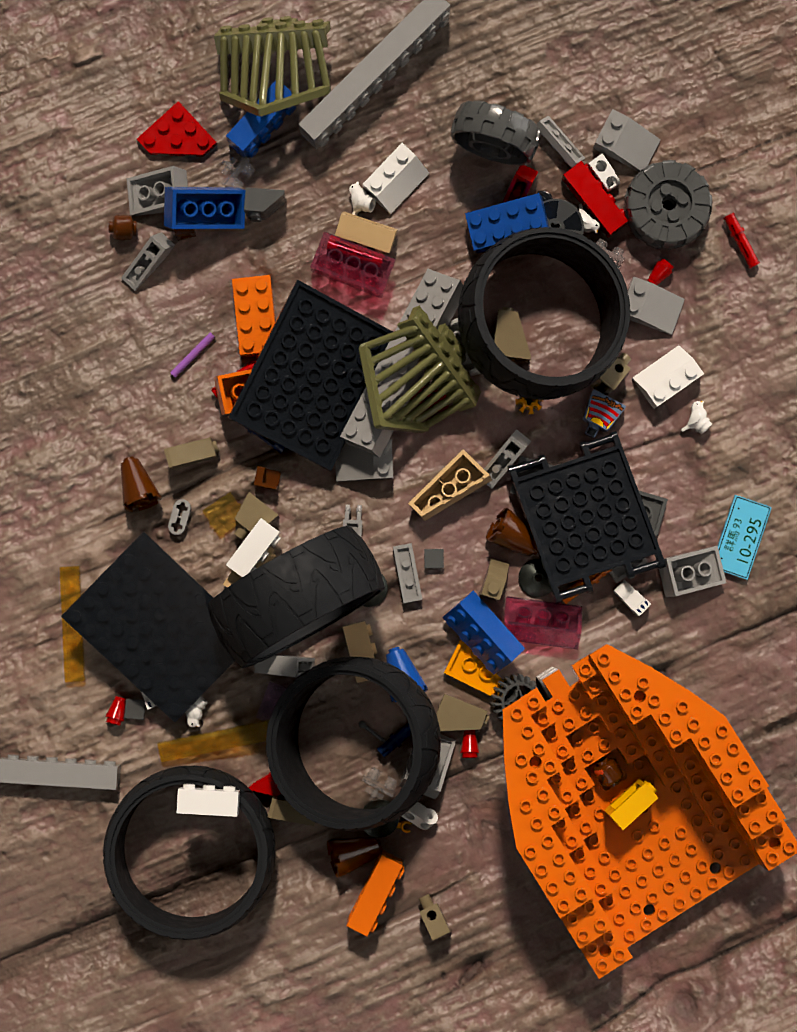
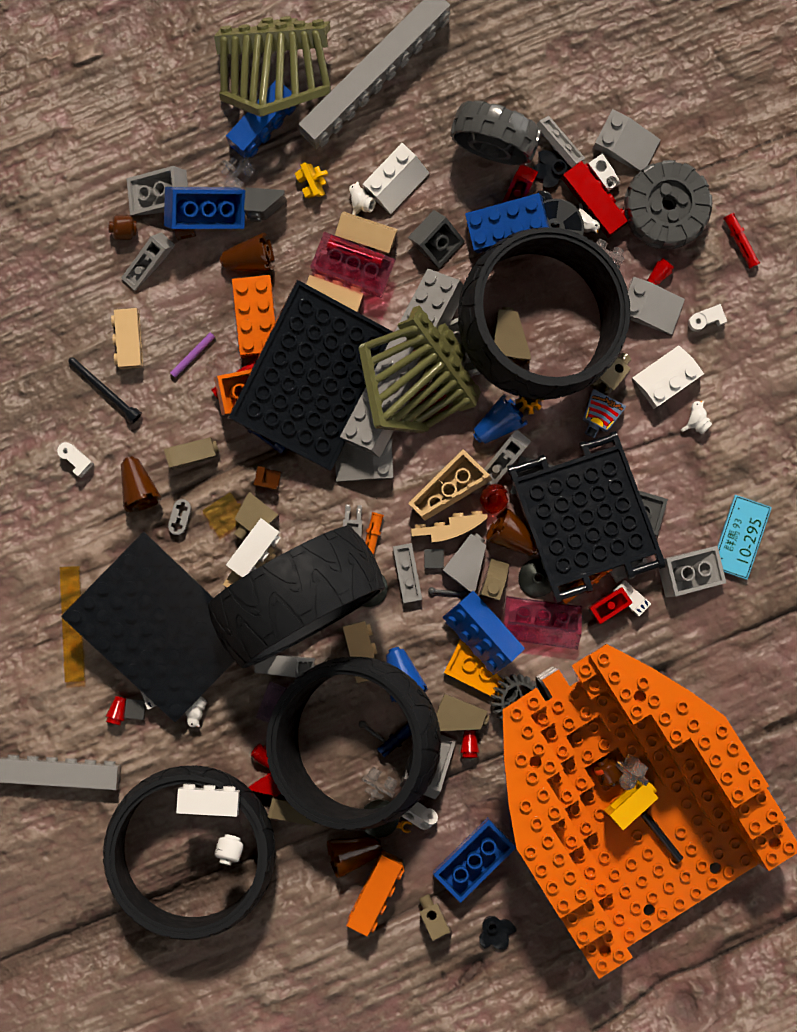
(76, 457): none -> white leg
(127, 338): none -> tan brick
(132, 414): none -> black piece
(177, 135): red plate -> none
(213, 741): clear yellow tile -> none
(228, 849): none -> white head
(249, 255): none -> reddish brown cone
(259, 755): none -> red cone
(315, 179): none -> yellow hips
(350, 297): none -> tan brick
(373, 531): none -> orange pin
(432, 590): none -> dark grey hinge
(436, 238): none -> dark grey slope
(457, 526): none -> tan slope
(467, 562): none -> light grey slope
(474, 859): none -> blue brick
(494, 498): none -> clear red hair
(497, 935): none -> black plate
(500, 420): none -> blue cone
(547, 170): none -> black plate
(610, 605): none -> red slope
(632, 771): none -> clear hips
(661, 836): none -> black bar
(706, 317): none -> white leg

